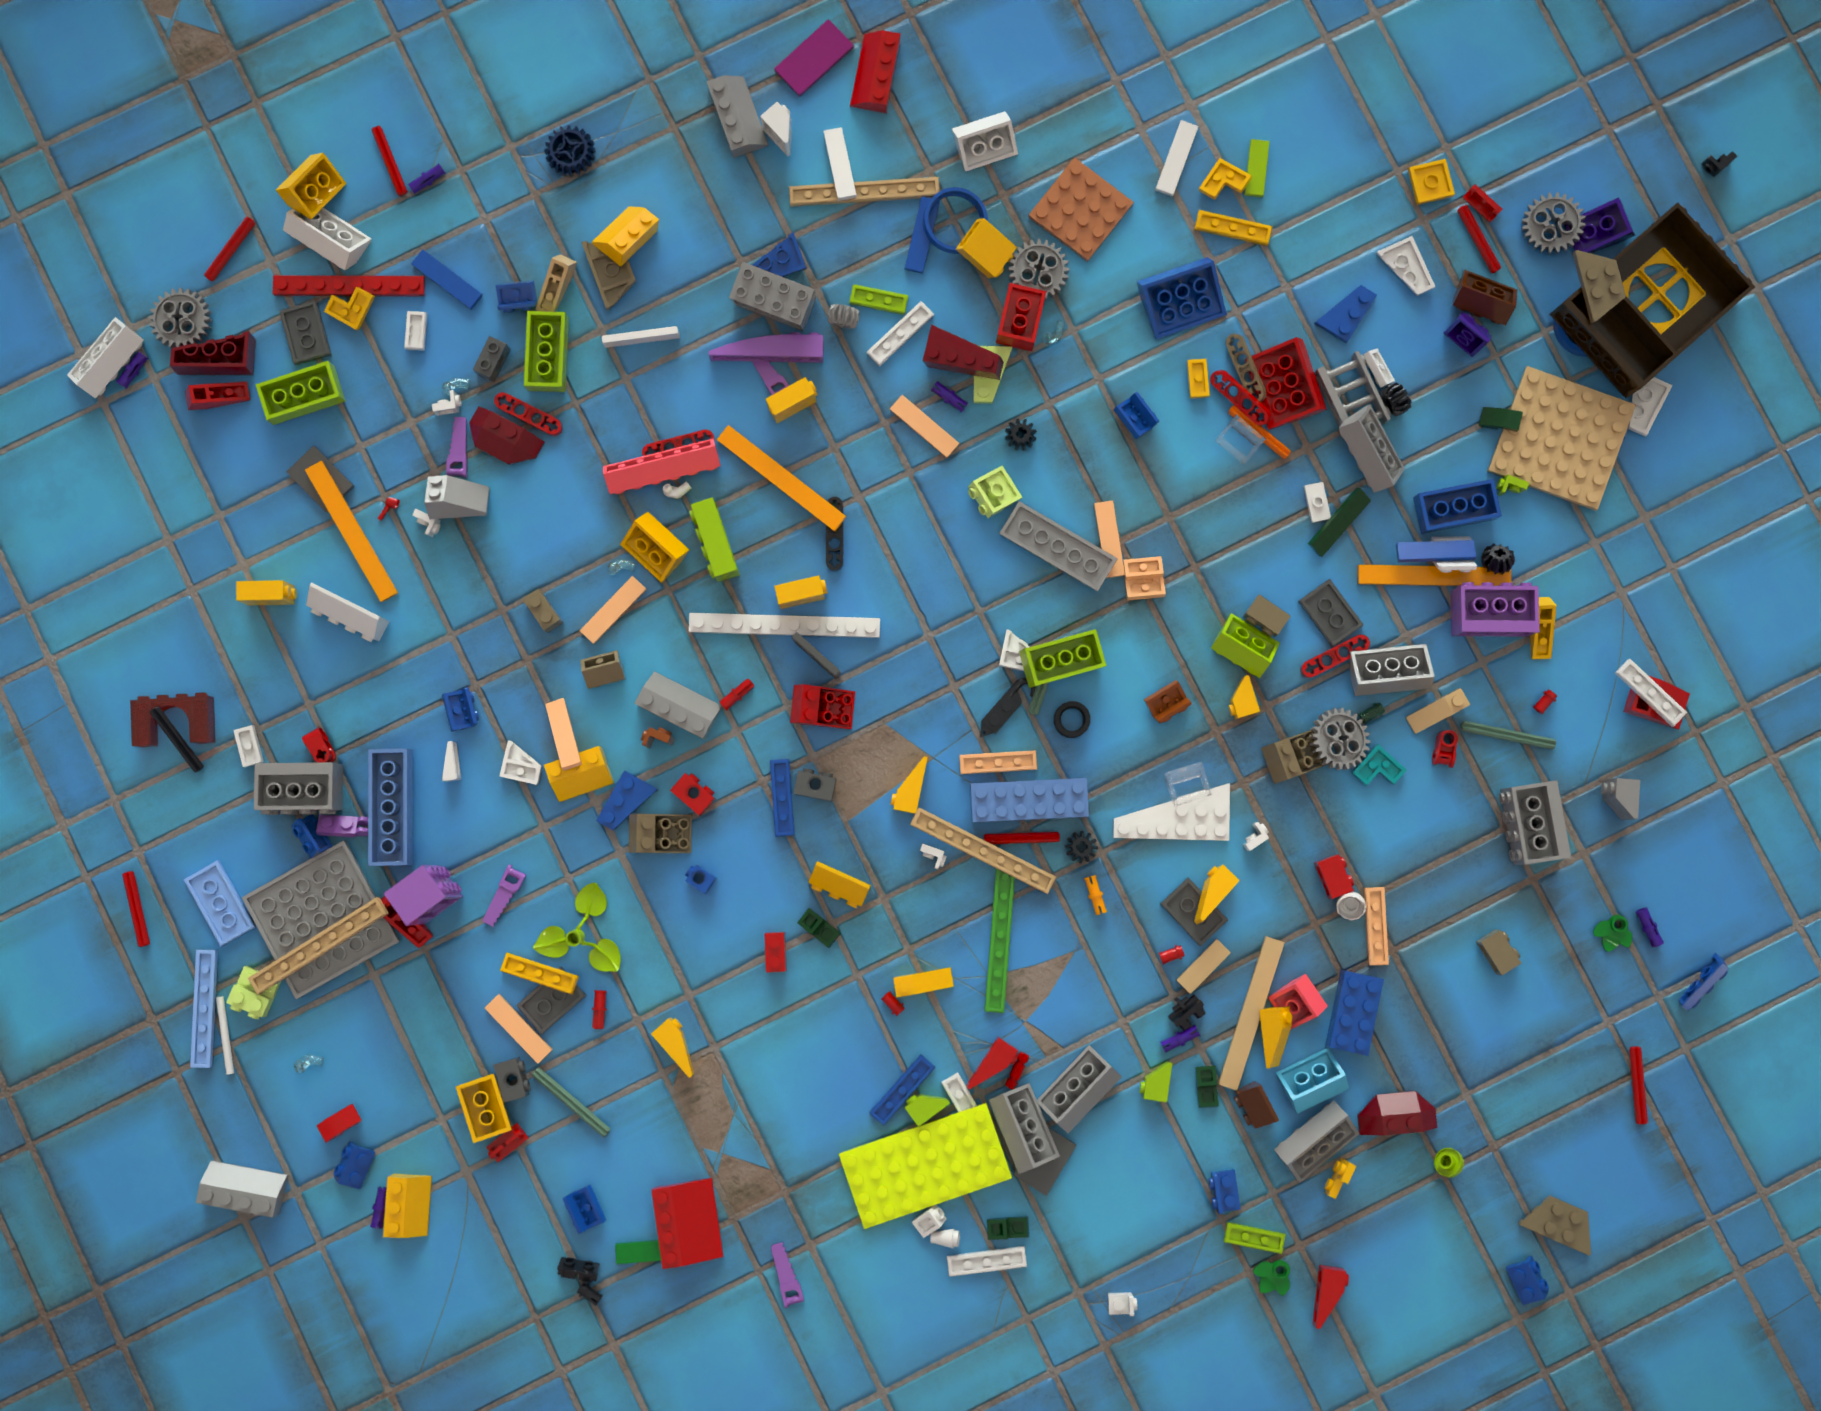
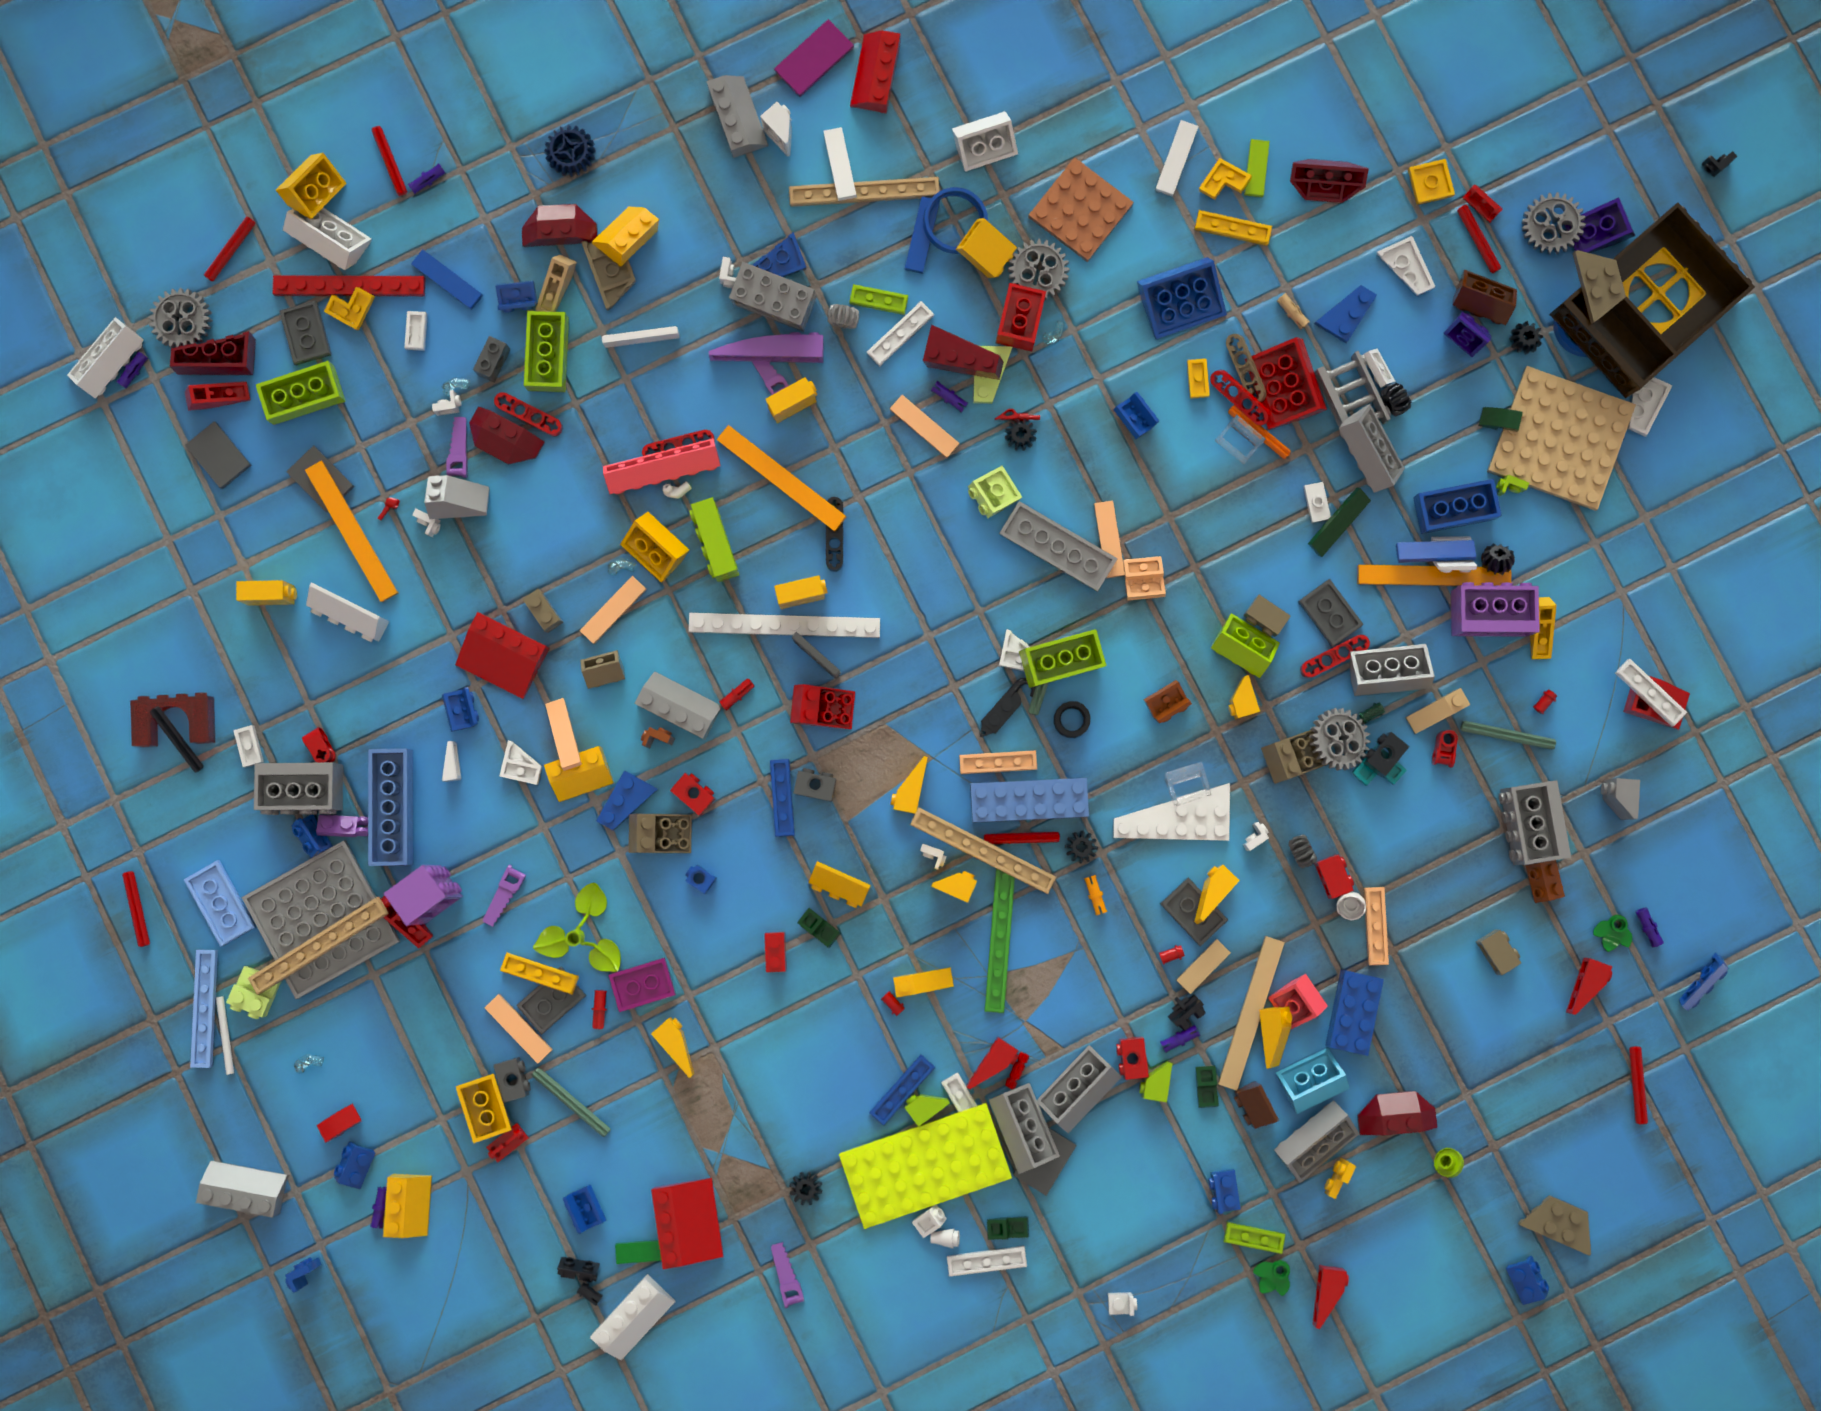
(218, 455): none -> dark grey tile
(296, 1278): none -> blue bracket
(501, 655): none -> red slope
(558, 226): none -> dark red wedge
(632, 1318): none -> white slope
(642, 984): none -> magenta plate
(727, 270): none -> white bracket
(799, 1185): none -> black gear
(957, 885): none -> yellow slope
(1021, 416): none -> red hand
(1137, 1069): none -> red brick
(1293, 311): none -> tan pin
(1302, 851): none -> dark grey gear
(1328, 179): none -> dark red wedge
(1396, 749): none -> black brick
(1532, 334): none -> black gear
(1545, 881): none -> dark orange bracket
(1590, 980): none -> red slope

